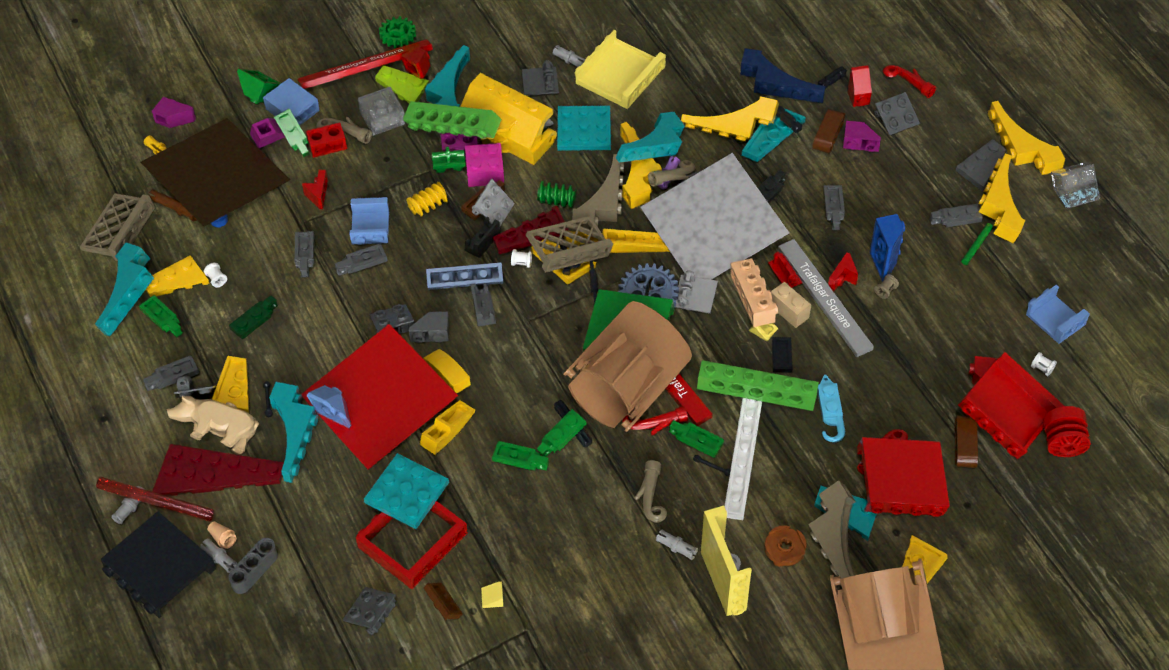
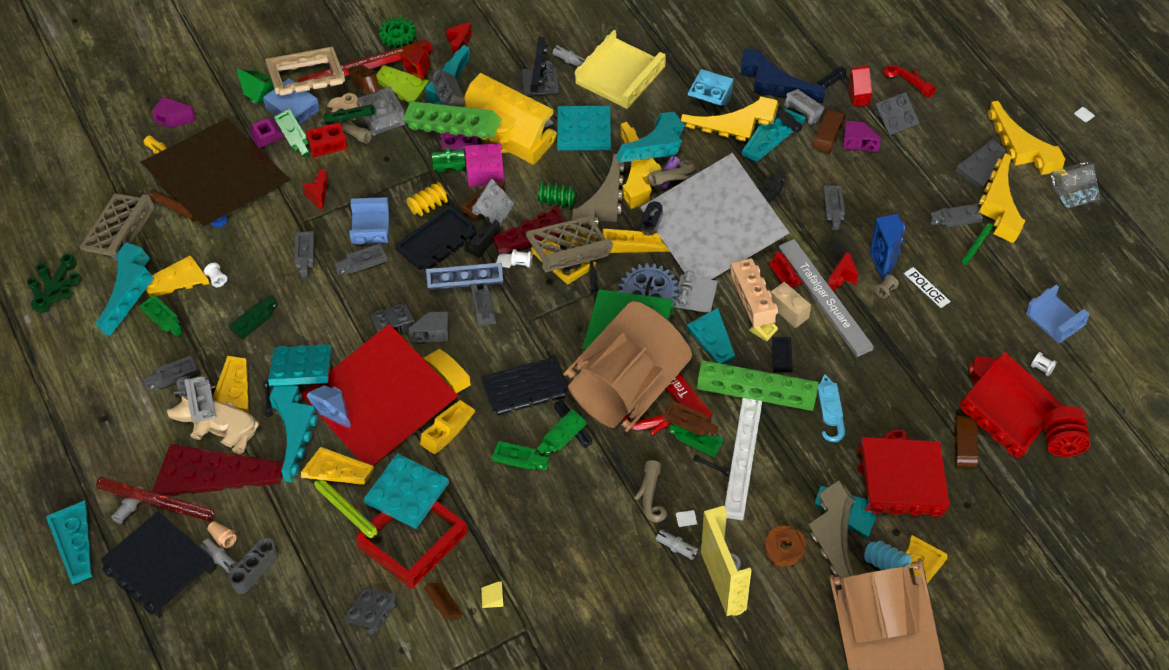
(42, 302): none -> dark green plant
(72, 539): none -> teal wing
(200, 399): none -> light grey hinge
(300, 365): none -> teal plate
(302, 59): none -> tan hinge
(336, 467): none -> yellow wing
(342, 115): none -> dark green pin
(343, 103): none -> tan plate
(346, 508): none -> lime axle
(364, 79): none -> reddish brown beam
(436, 238): none -> black hinge
(448, 89): none -> dark grey beam
(459, 36): none -> red slope
(505, 259): none -> white sticker
(524, 384): none -> black hinge
(538, 64): none -> black wing
(647, 217): none -> black beam
(686, 518): none -> white sticker
(689, 419): none -> reddish brown hinge
(712, 87): none -> medium azure slope
(712, 337): none -> teal wing
(804, 105): none -> light grey hinge
(886, 557): none -> medium azure piece
(927, 287): none -> white sticker
(1084, 114): none -> white sticker

